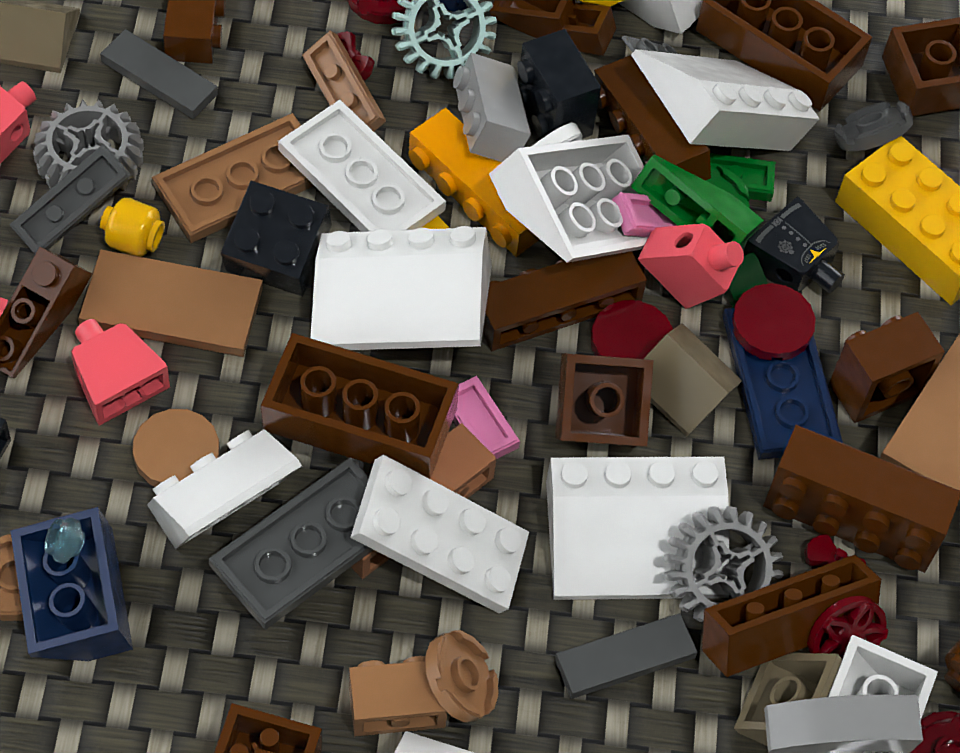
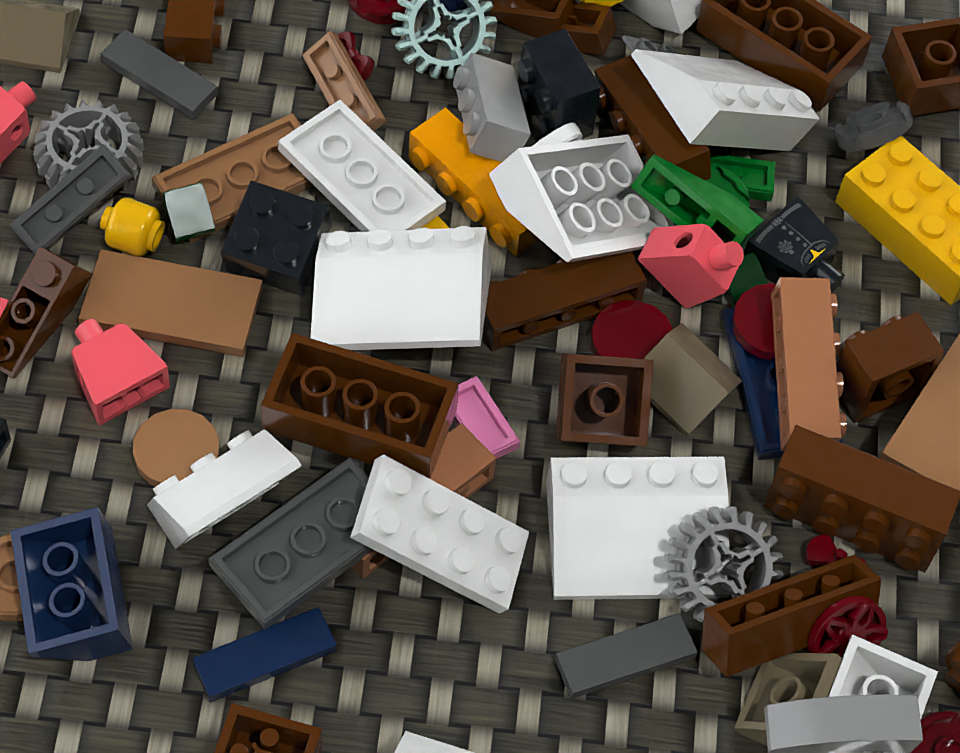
(64, 539): clear light blue plate -> none
(188, 211): none -> slope
(264, 654): none -> dark blue tile
(393, 698): medium nougat brick -> none
(461, 676): medium nougat tile -> none
(639, 215): bright pink tile -> none
(807, 358): none -> nougat brick

